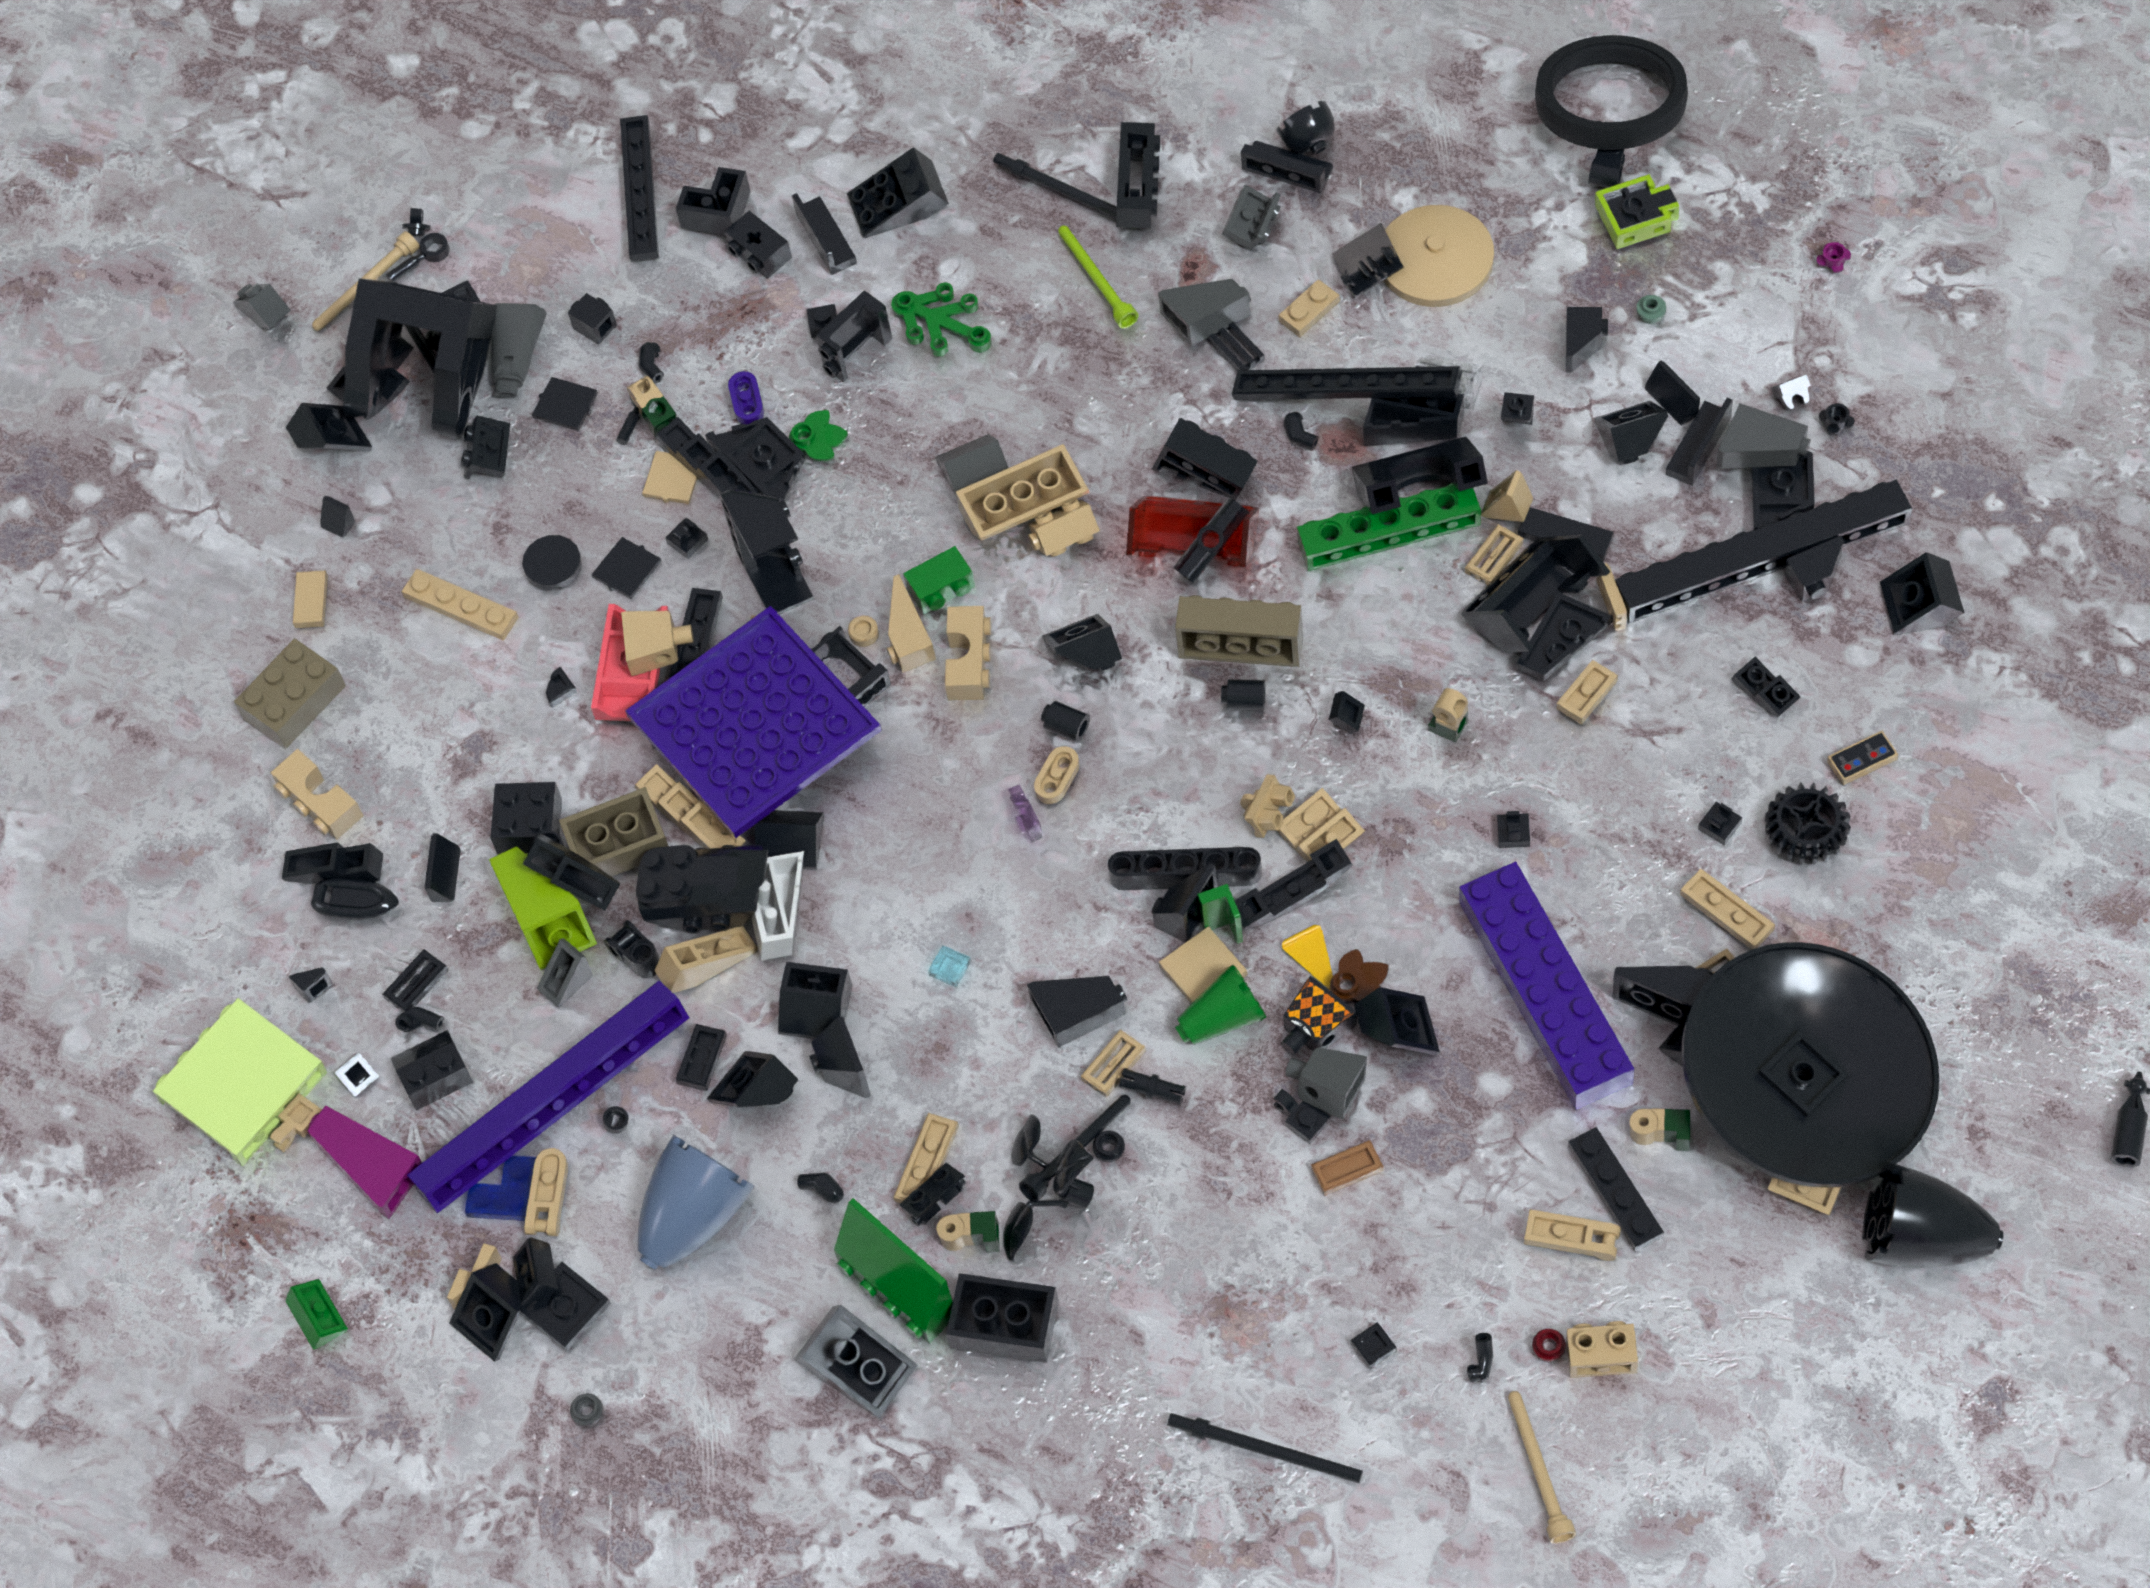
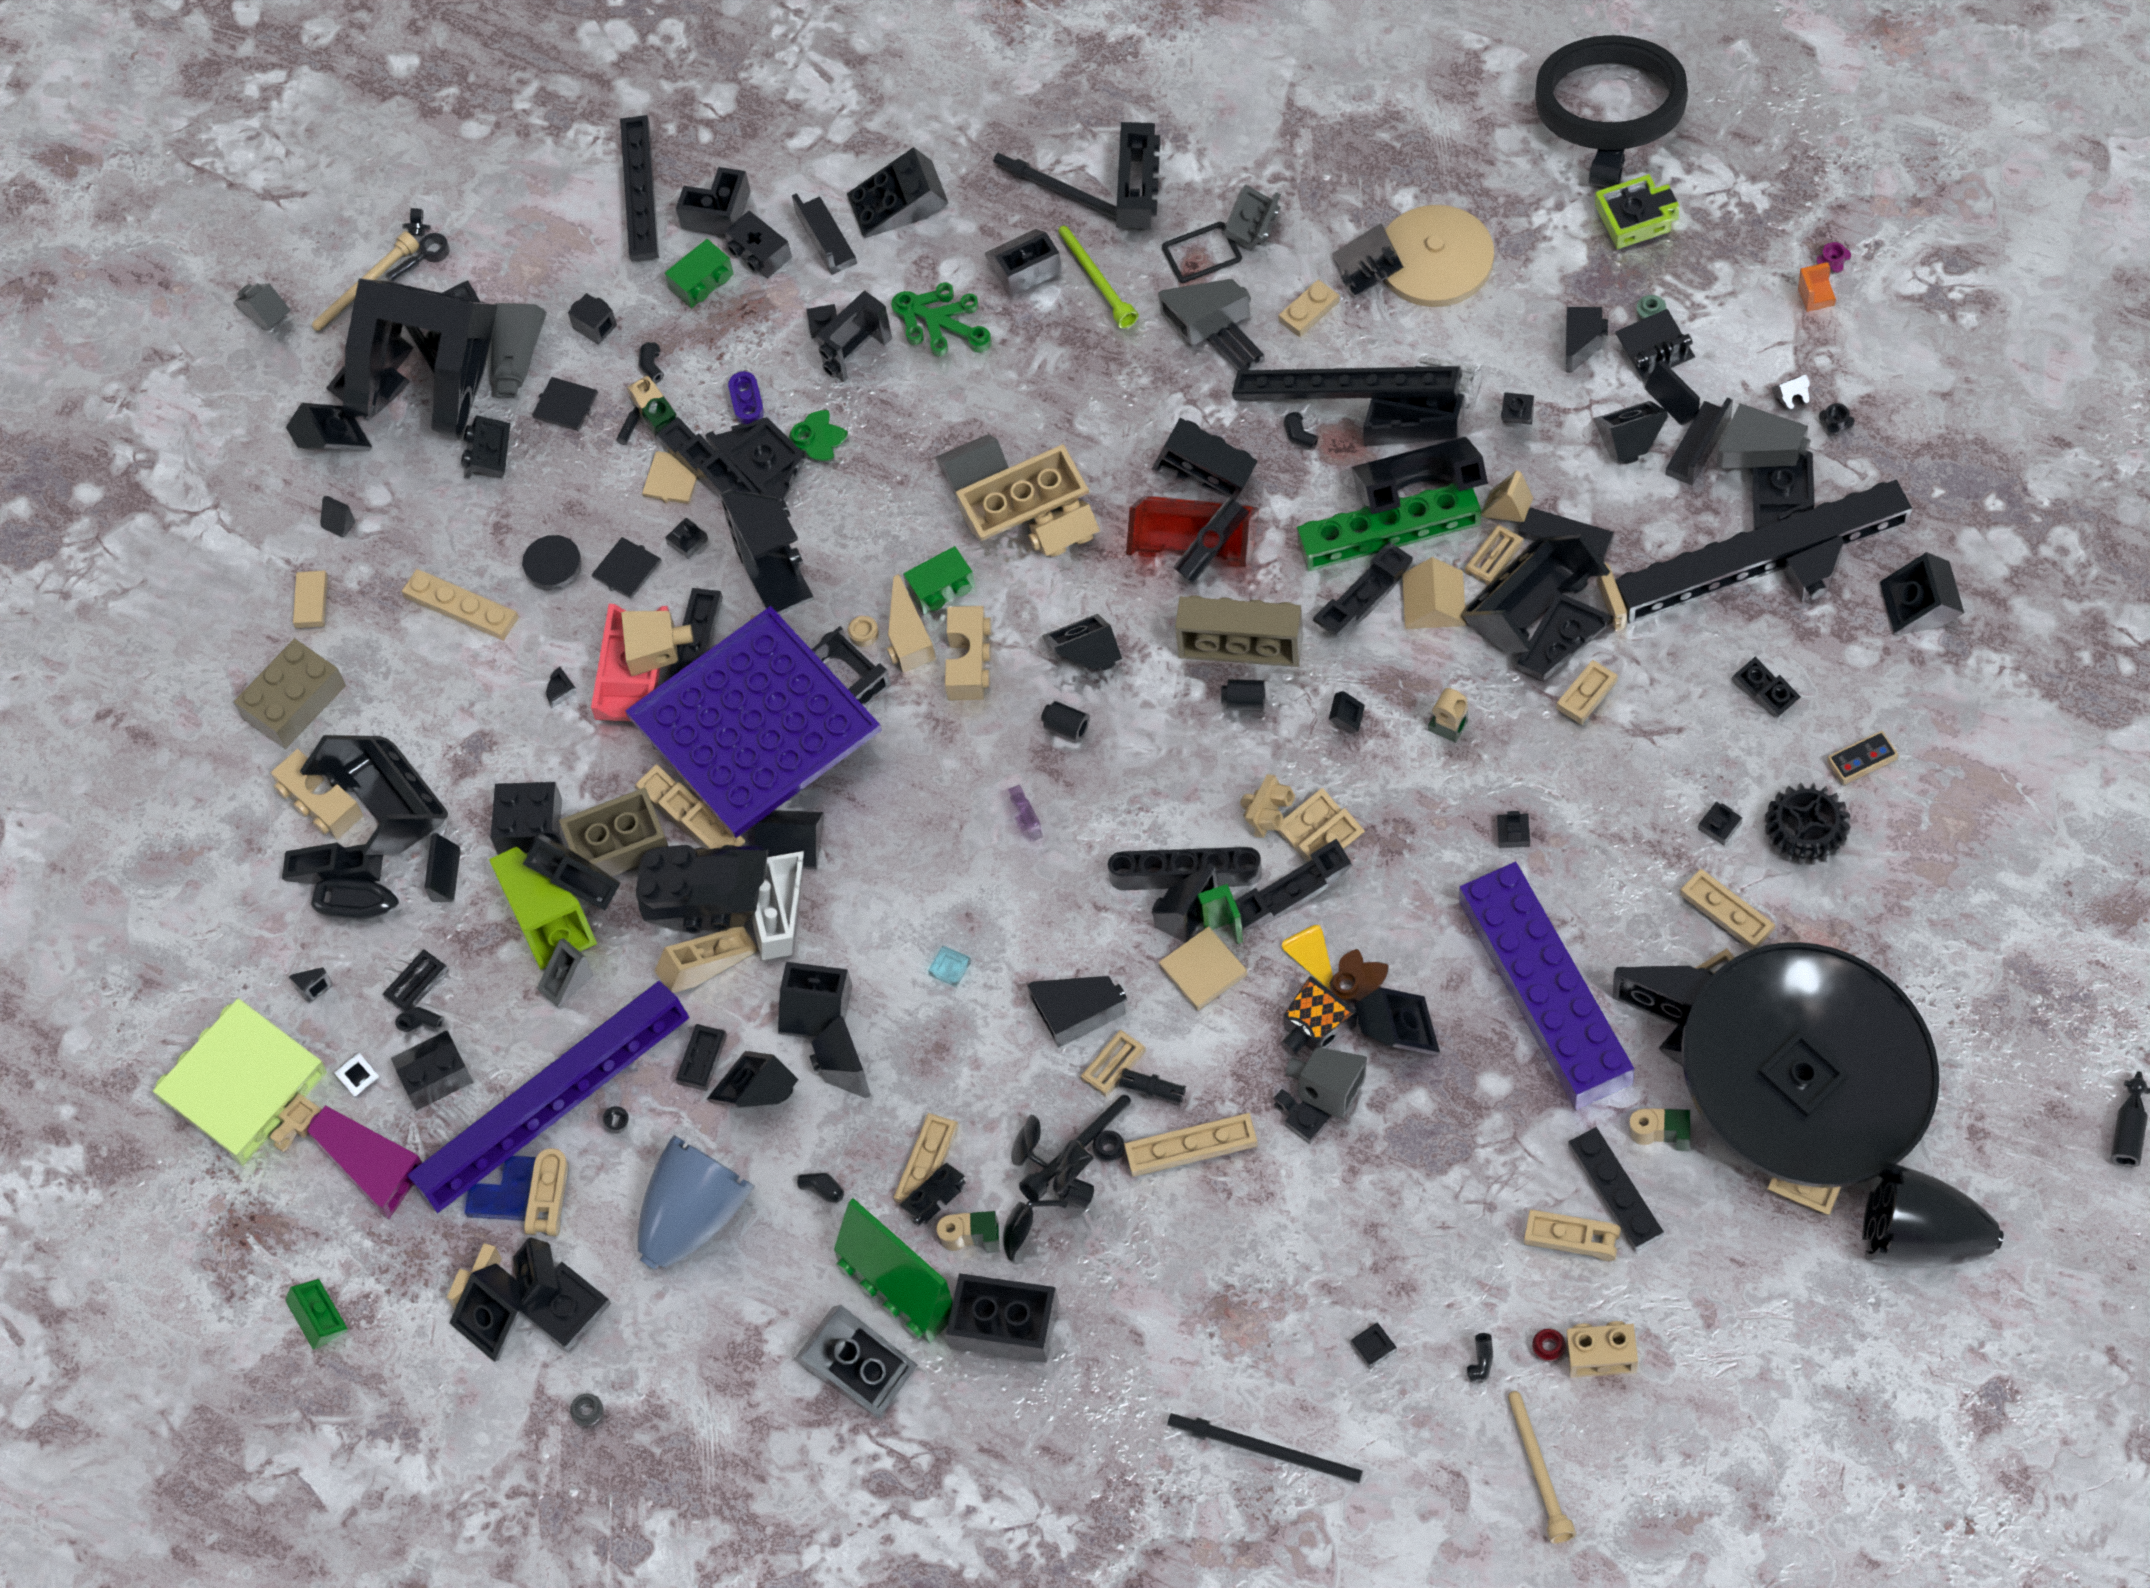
(385, 785): none -> black windscreen
(630, 947): black piece -> none
(699, 273): none -> green brick
(1025, 261): none -> black slope
(1056, 777): tan plate -> none
(1165, 245): none -> black piece
(1191, 1144): none -> tan plate
(1220, 1009): green cone -> none
(1286, 166): black panel -> none
(1308, 129): black cylinder -> none
(1347, 1168): medium nougat tile -> none
(1366, 593): none -> black slope
(1433, 595): none -> tan slope
(1655, 340): none -> black hinge
(1815, 287): none -> orange panel

